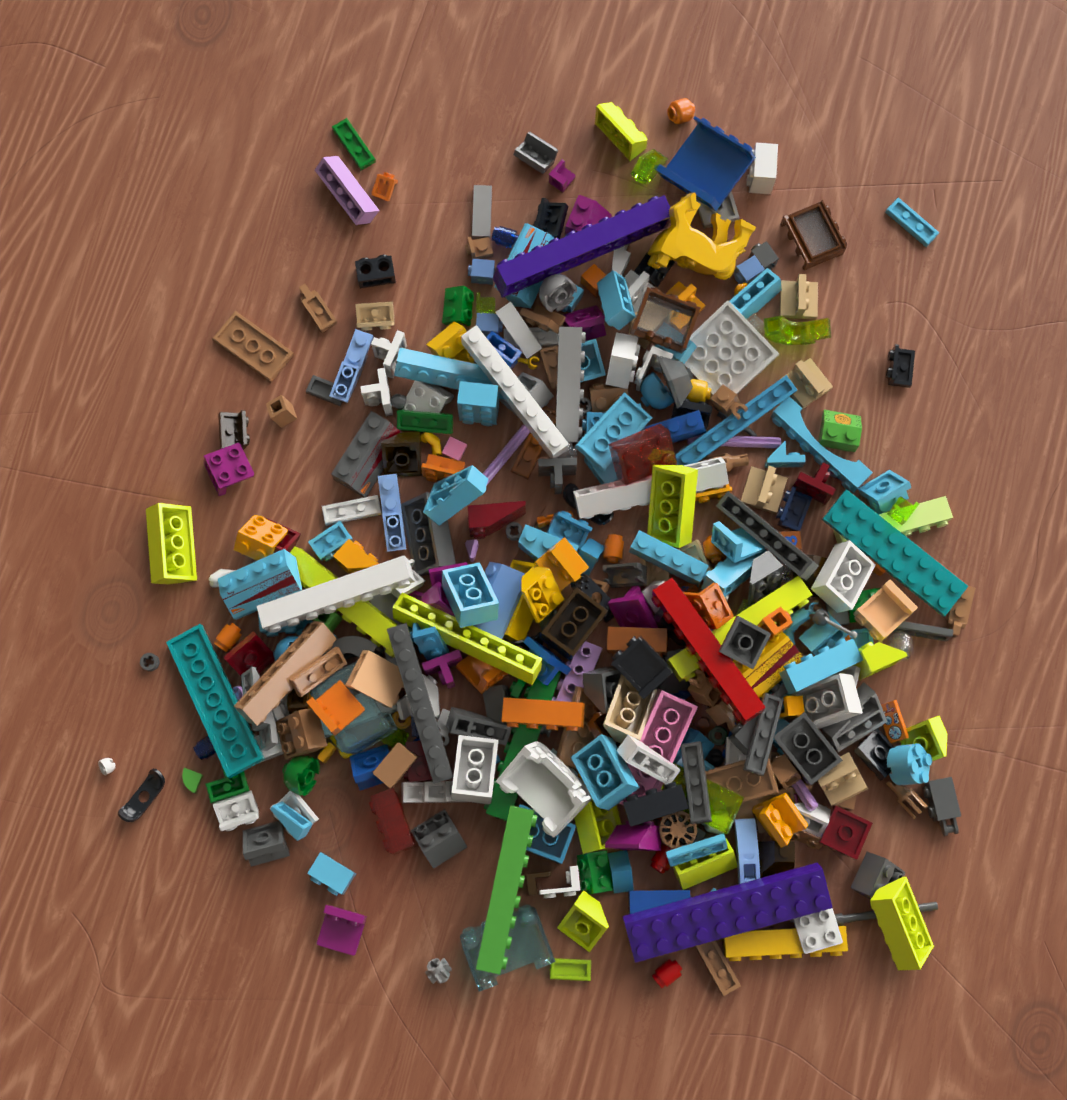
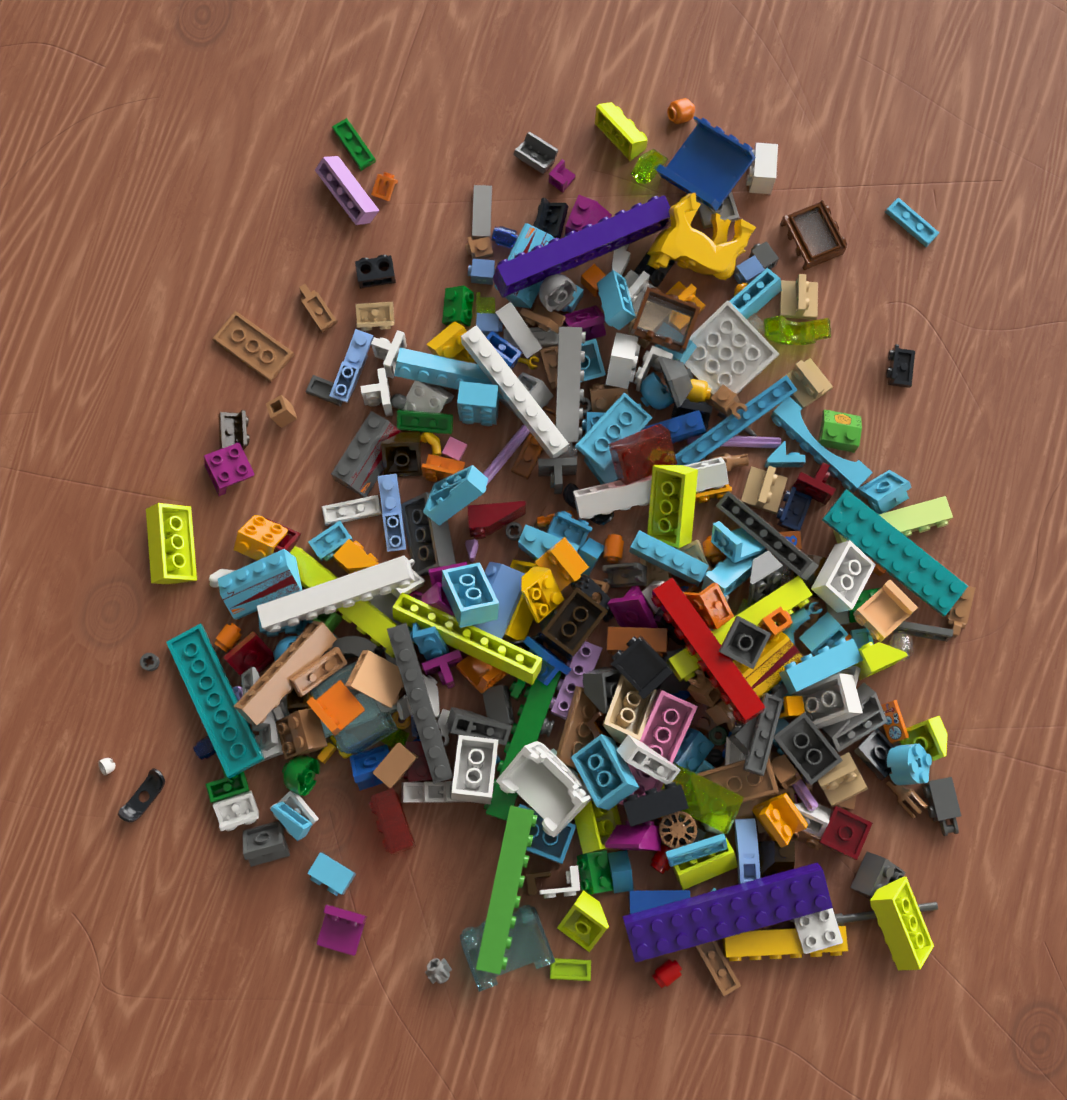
(191, 779): bright green tile -> none
(439, 838): dark grey slope -> none
(543, 713): orange brick -> none
(696, 783): dark grey tile -> none
(822, 618): hinge -> none
(902, 510): clear neon green panel -> none

